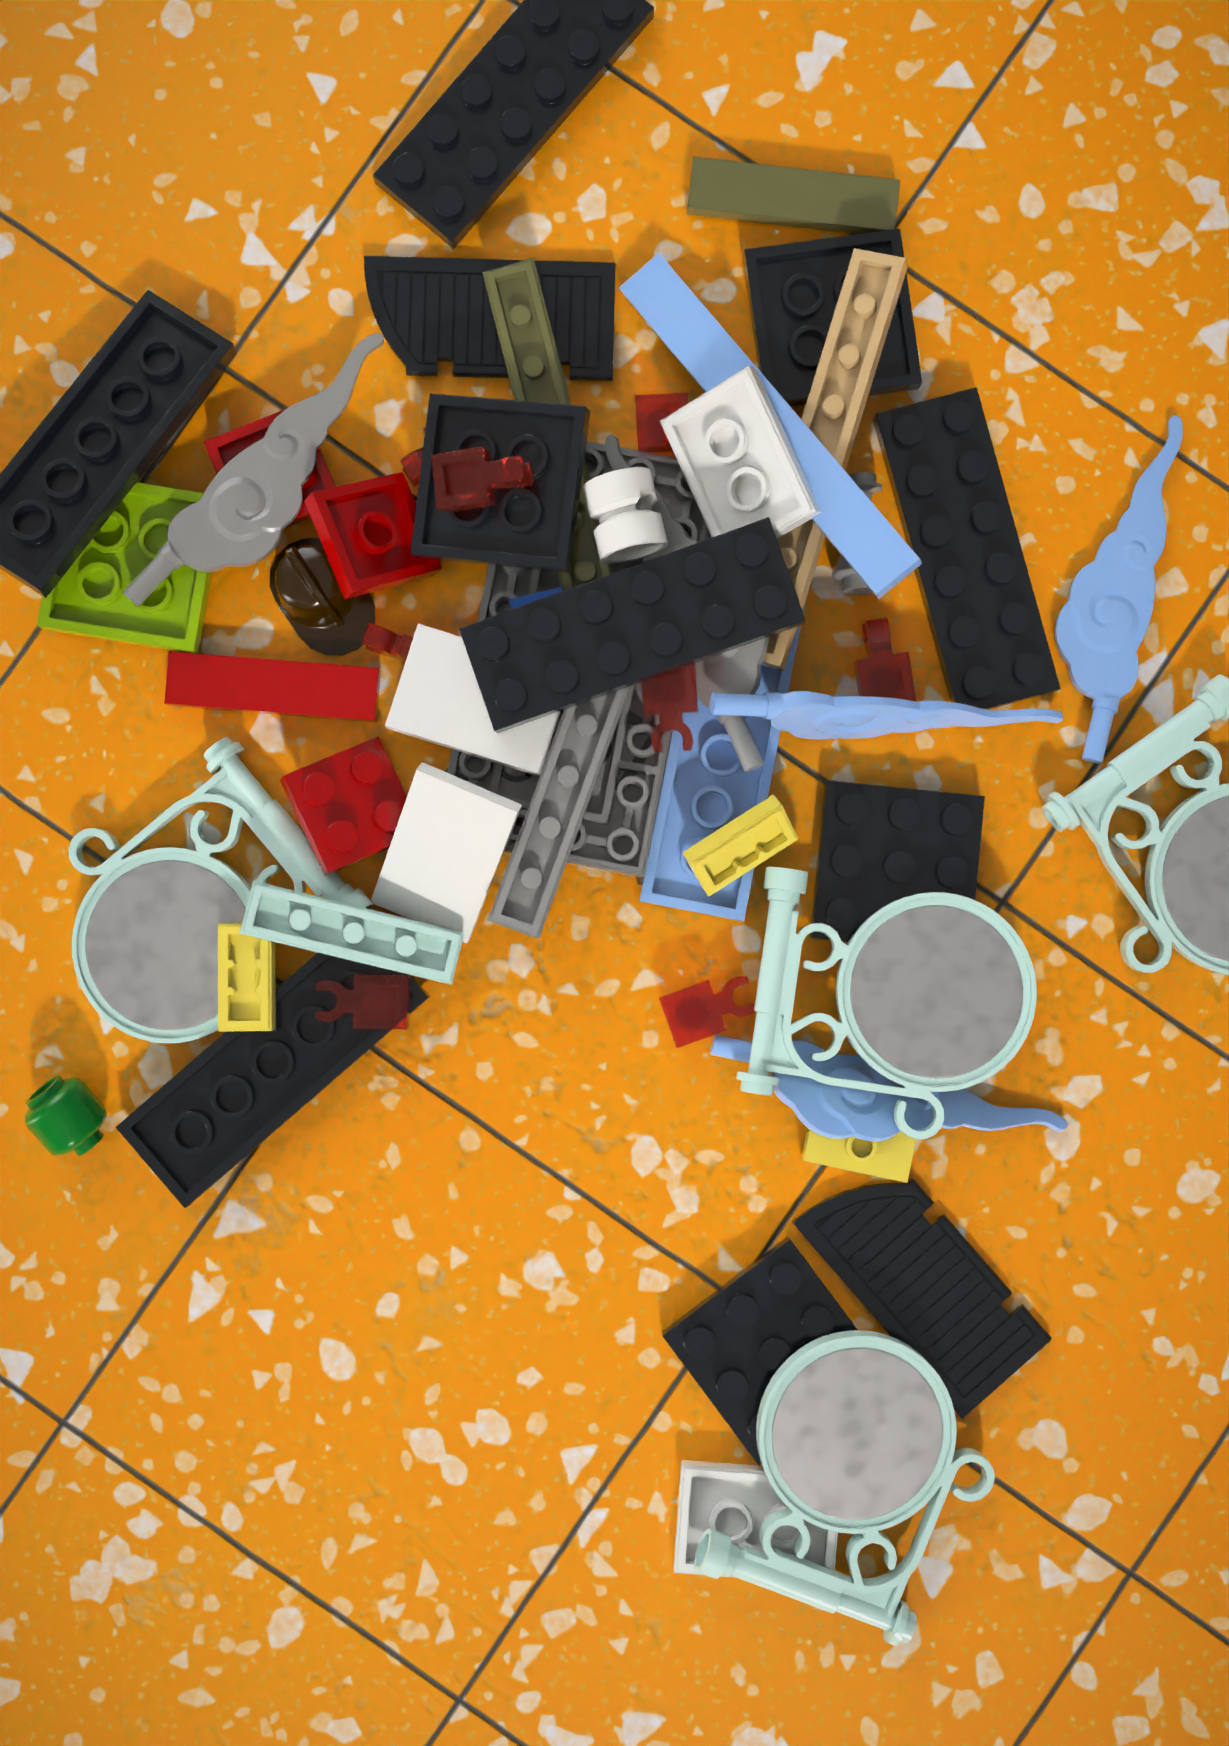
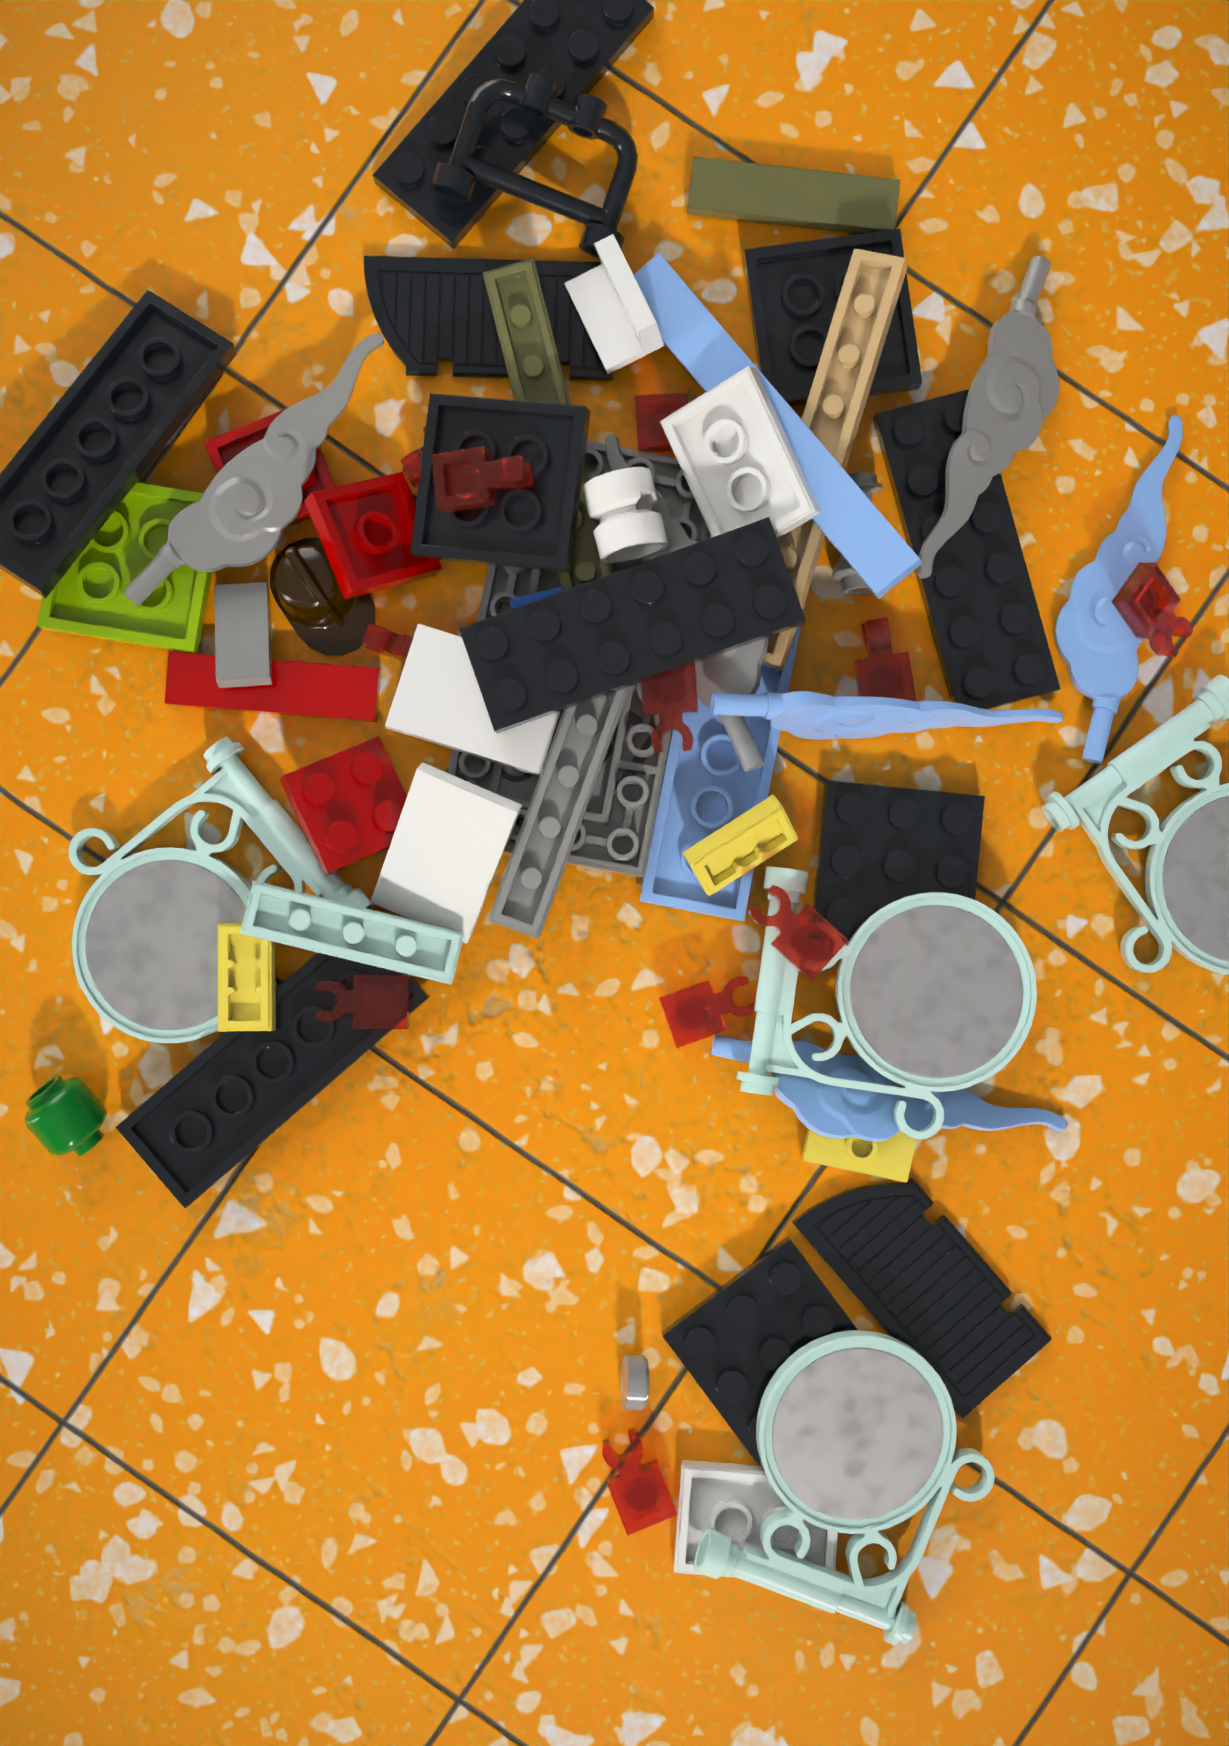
(242, 634): none -> light grey tile
(537, 99): none -> black bar
(614, 309): none -> white panel
(634, 1382): none -> light grey tile
(639, 1489): none -> clear red plate
(804, 937): none -> clear red plate
(1002, 409): none -> light grey piece
(1148, 606): none -> clear red plate

